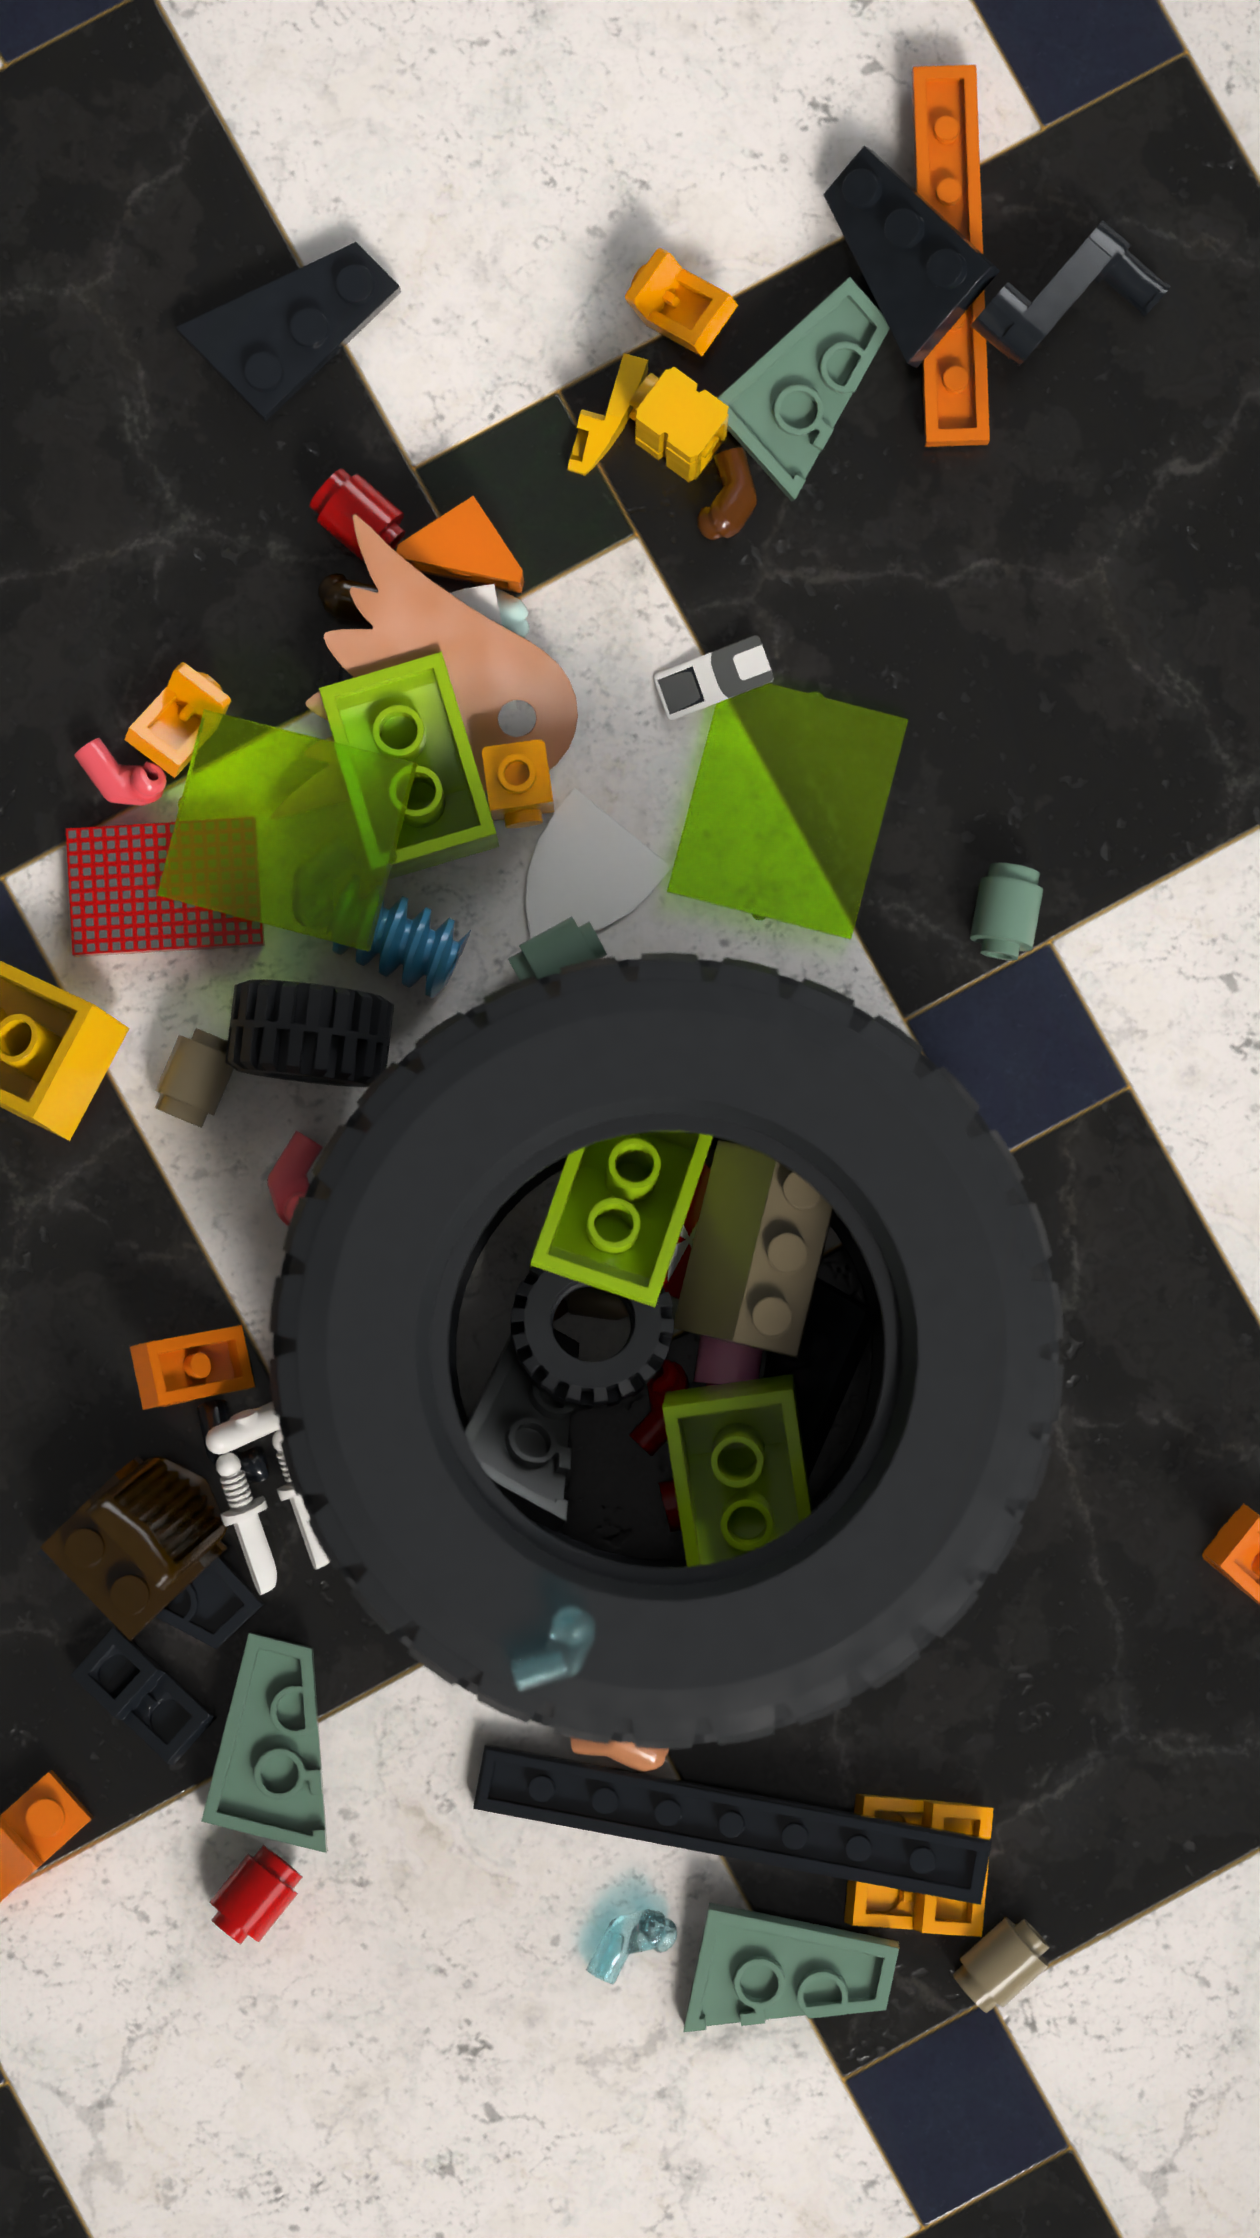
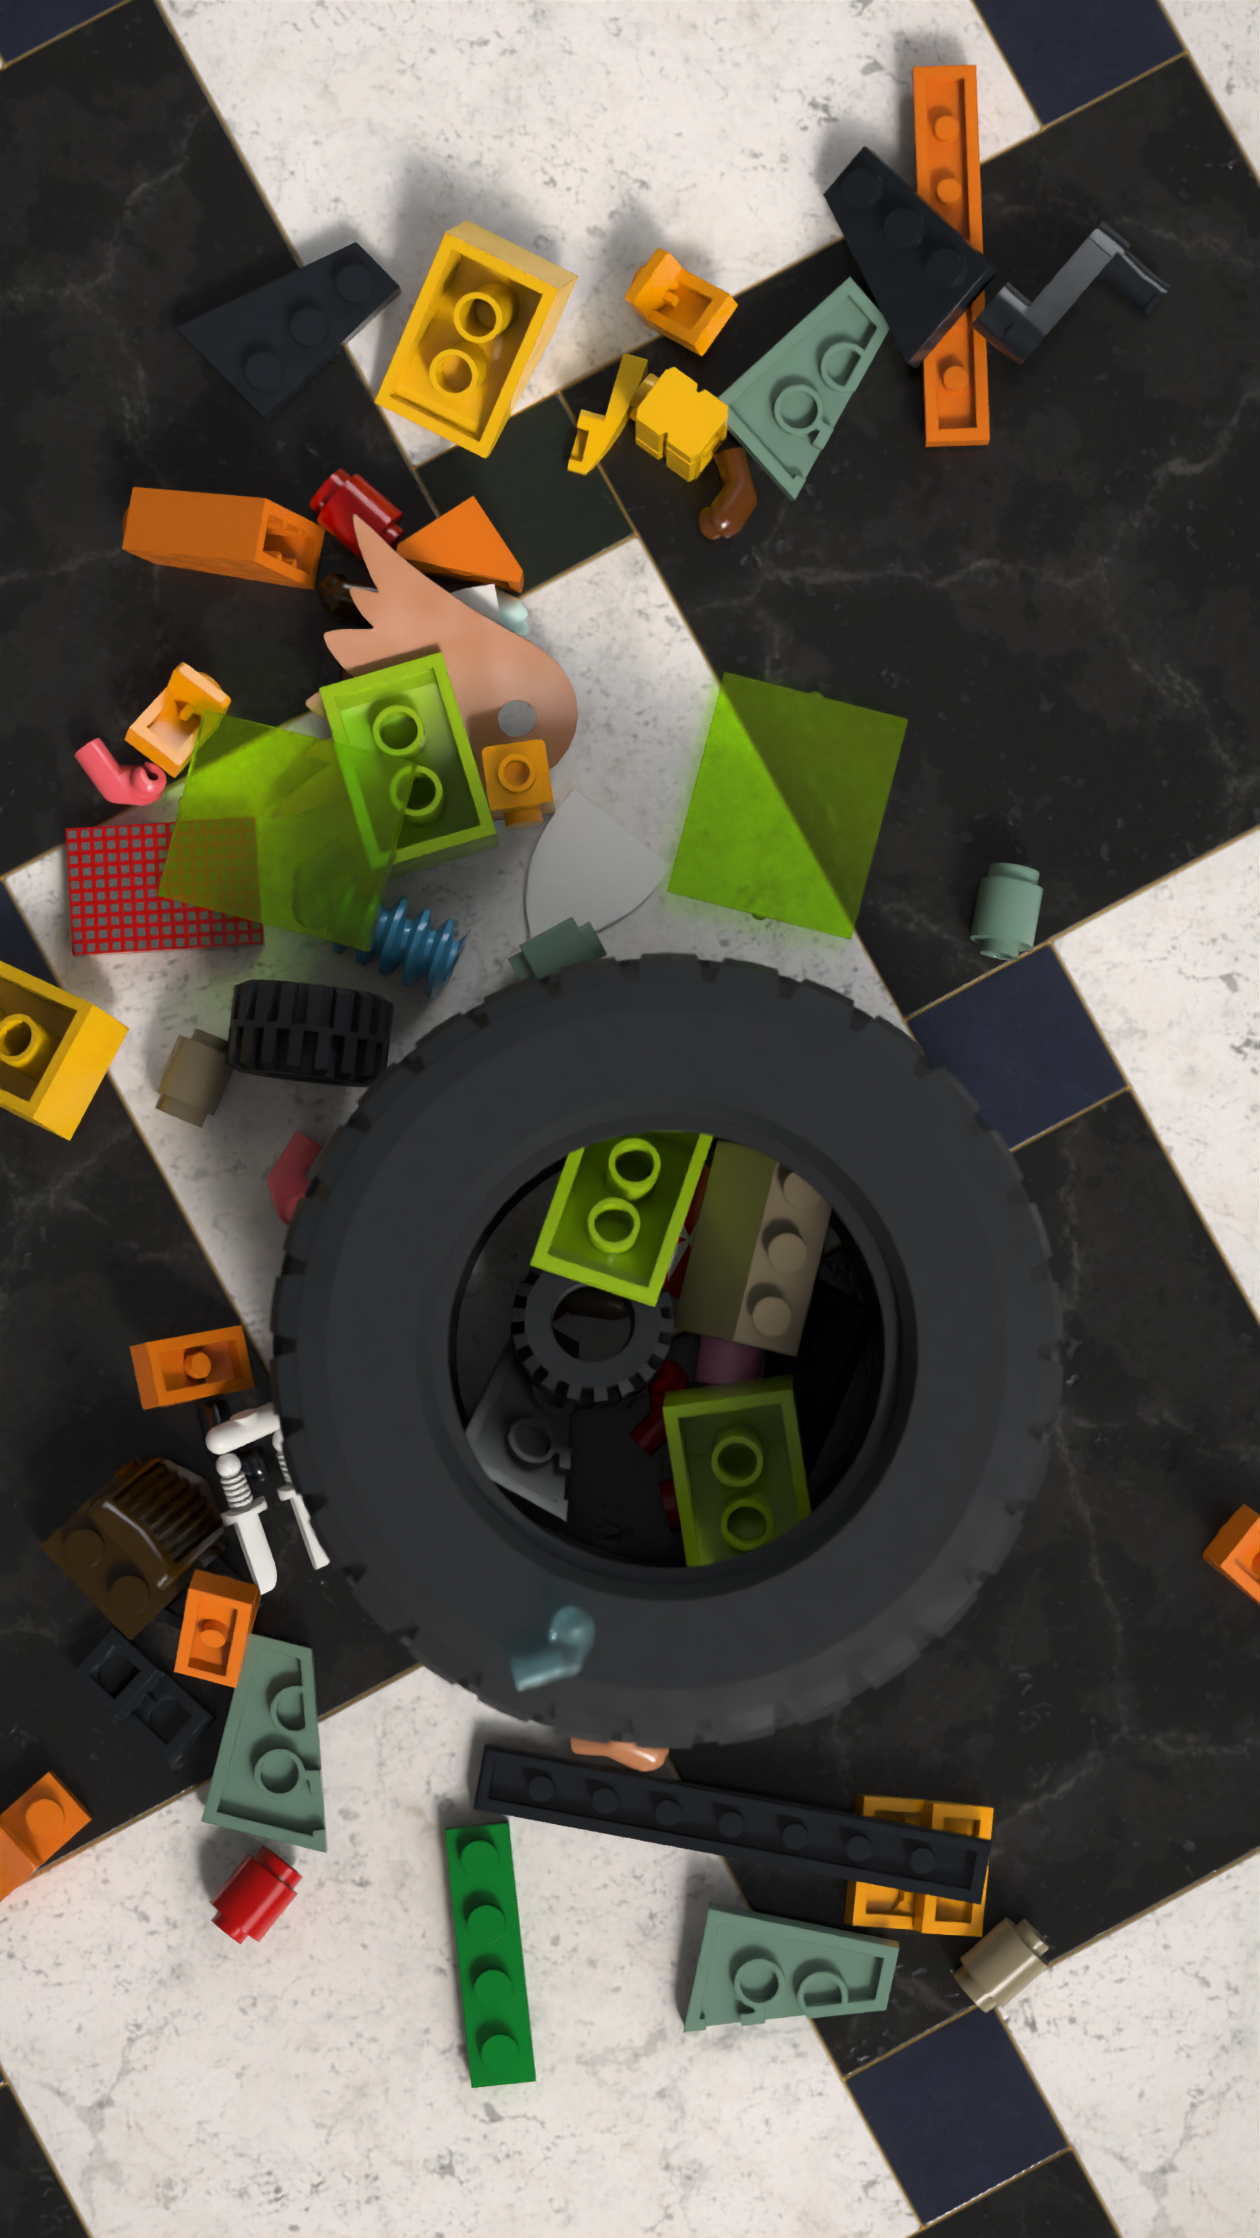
(216, 1628): none -> orange slope
(223, 536): none -> orange slope
(475, 337): none -> yellow slope
(490, 1954): none -> green plate
(630, 1935): clear light blue arm -> none
(713, 677): sticker -> none

